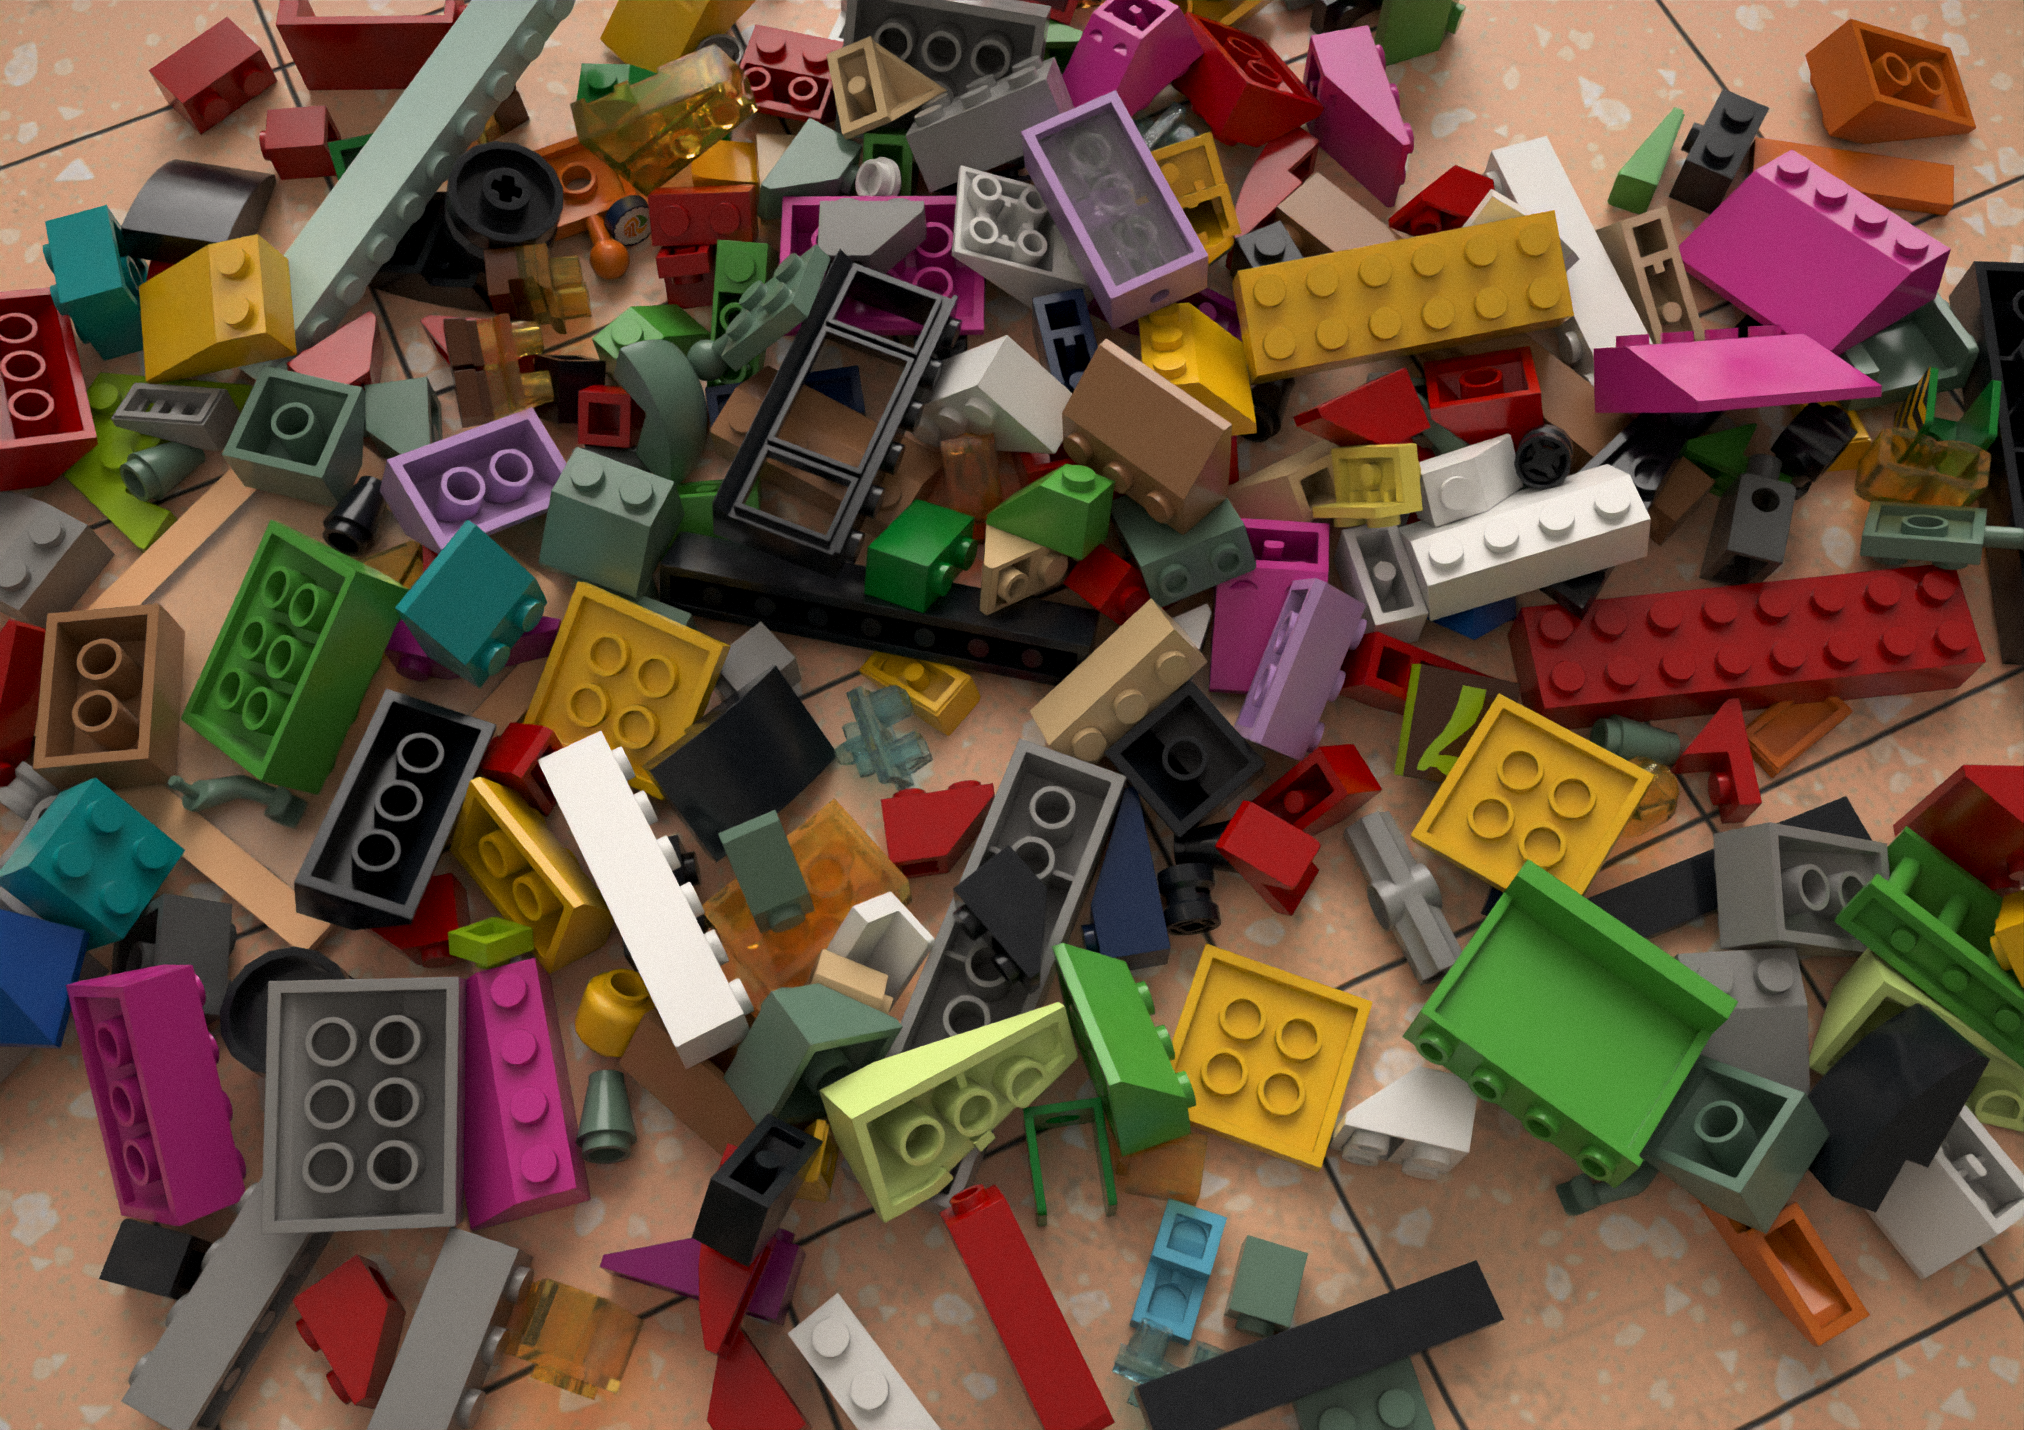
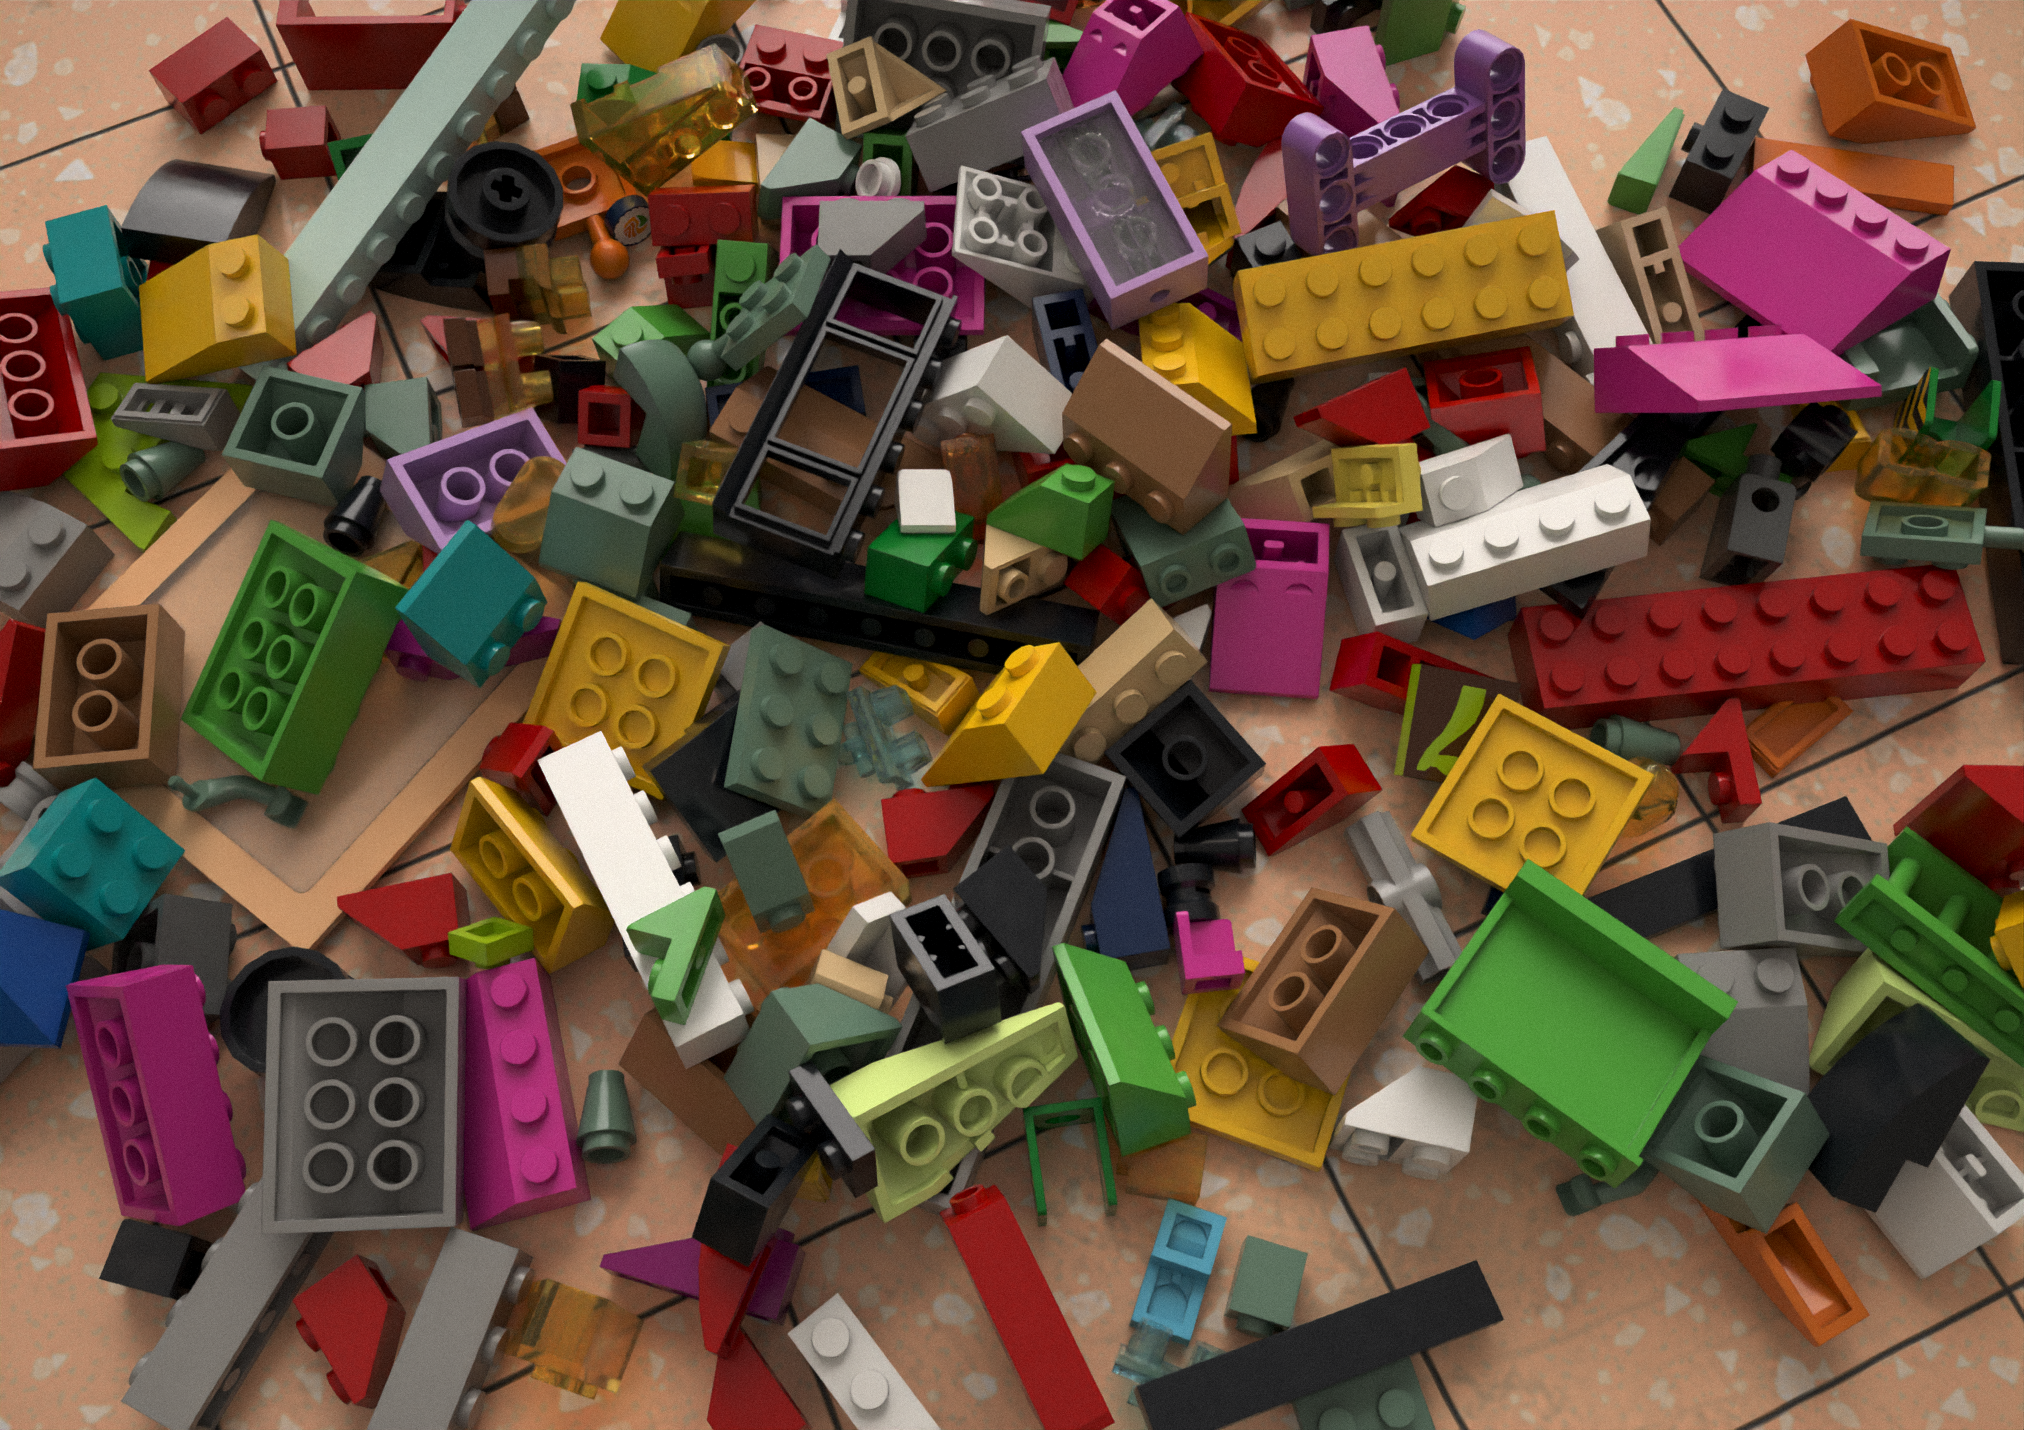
(391, 815): black slope -> none
(523, 509): none -> clear yellow tile
(612, 1011): yellow head -> none
(683, 941): none -> bright green slope
(702, 470): none -> clear yellow brick
(788, 723): none -> sand green plate
(841, 1142): none -> black plate
(925, 501): none -> white slope
(946, 968): none -> black brick
(1016, 720): none -> yellow slope
(1206, 955): none -> dark pink panel
(1270, 856): red slope -> none
(1301, 668): lavender slope -> none
(1325, 987): none -> medium nougat slope
(1471, 123): none -> medium lavender beam
(1539, 465): black wheel -> none

